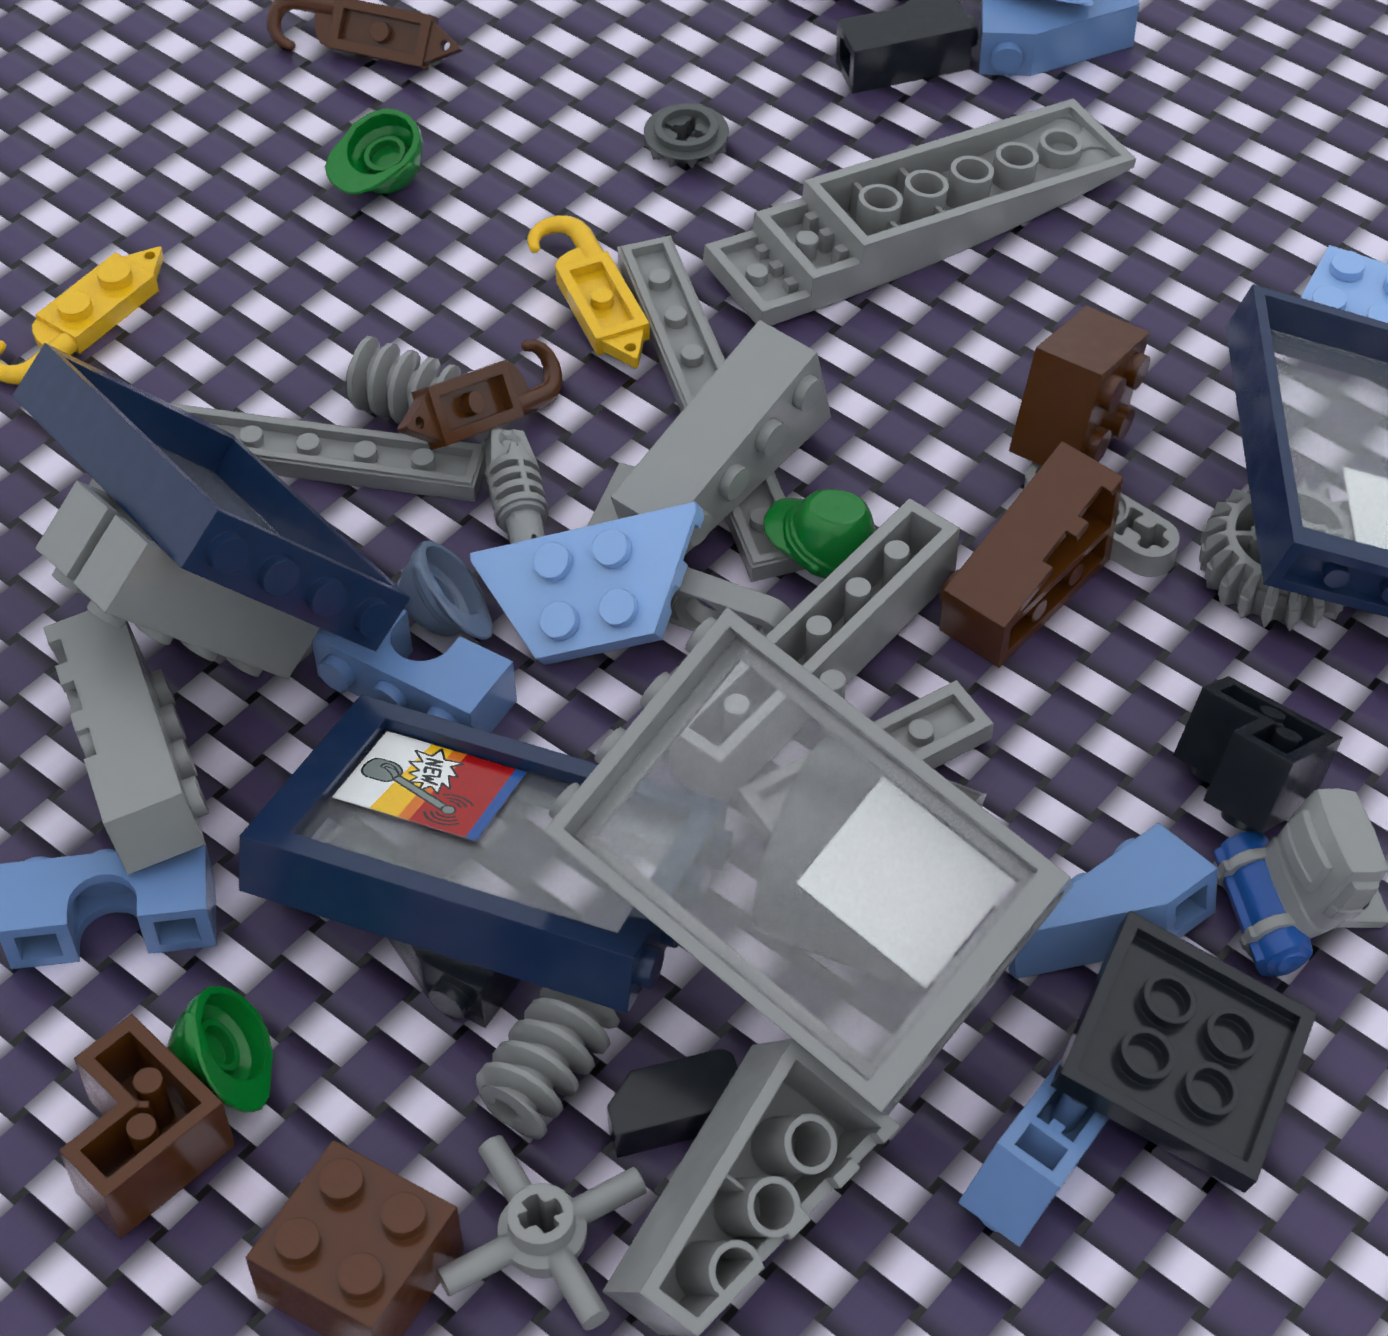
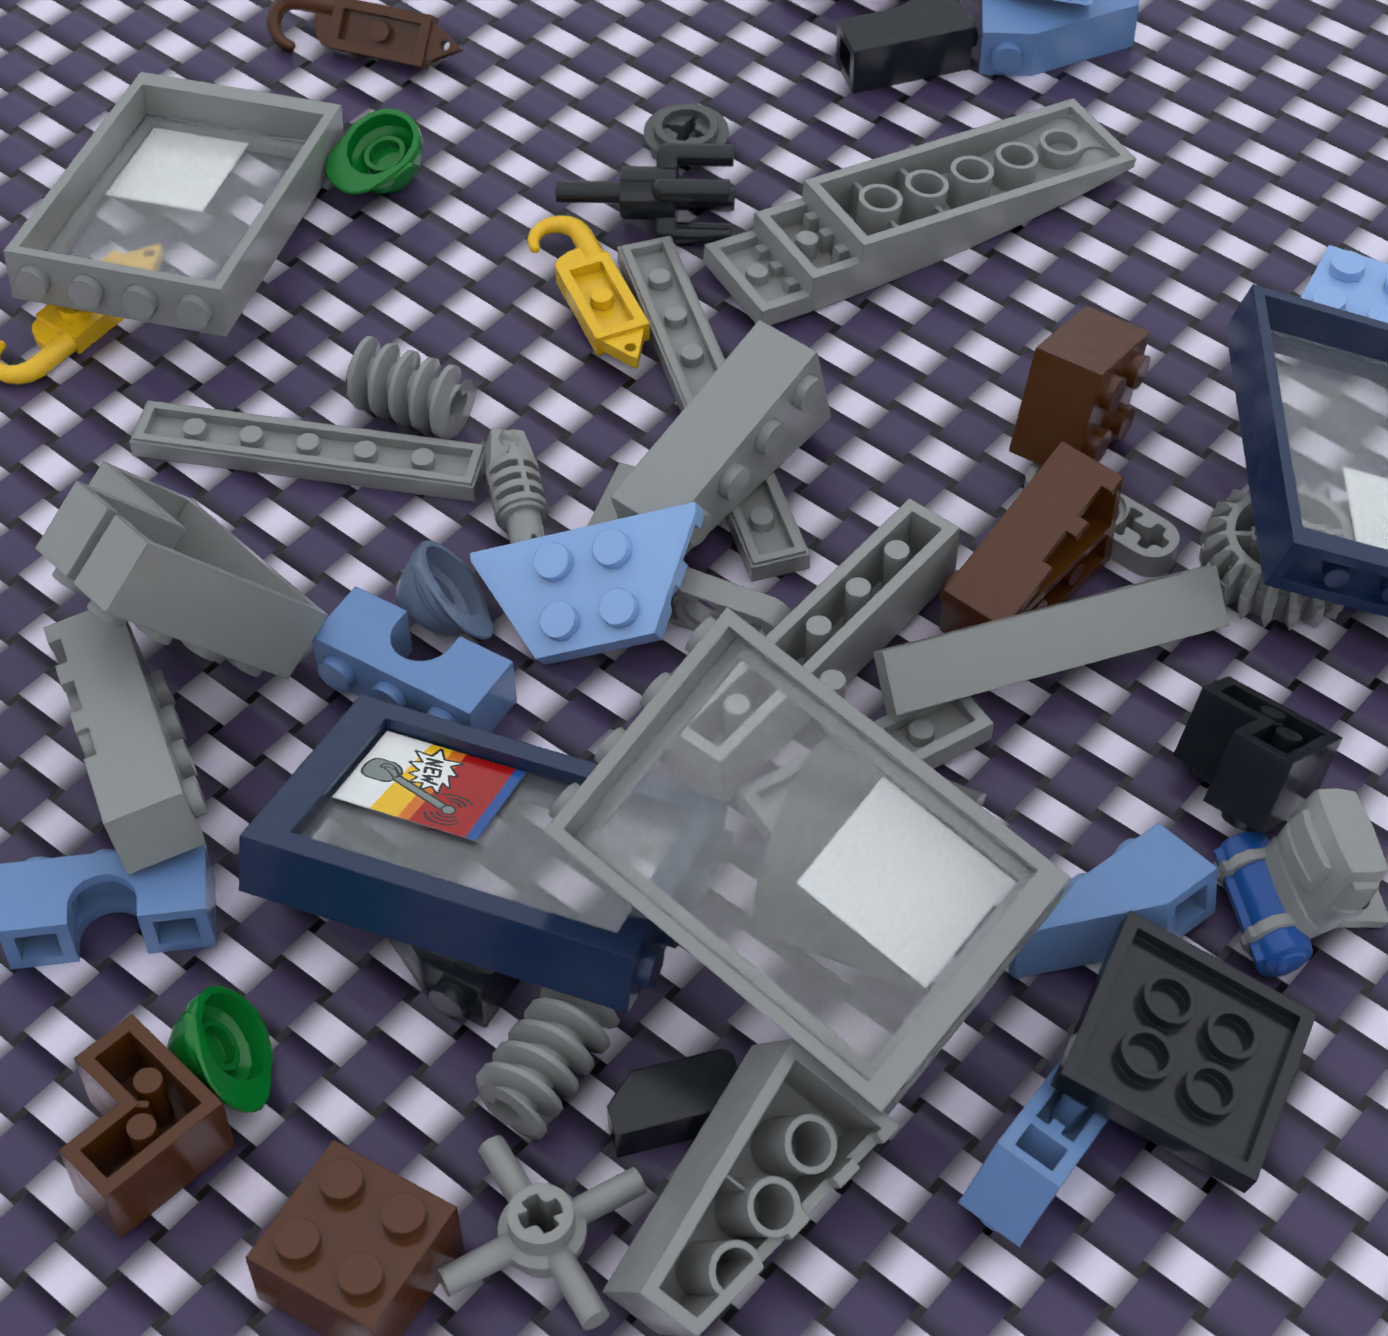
(176, 204): none -> window
(209, 500): dark blue window -> none
(480, 400): reddish brown plate -> none
(660, 193): none -> black plant
(819, 529): green hat -> none
(1050, 639): none -> light grey tile

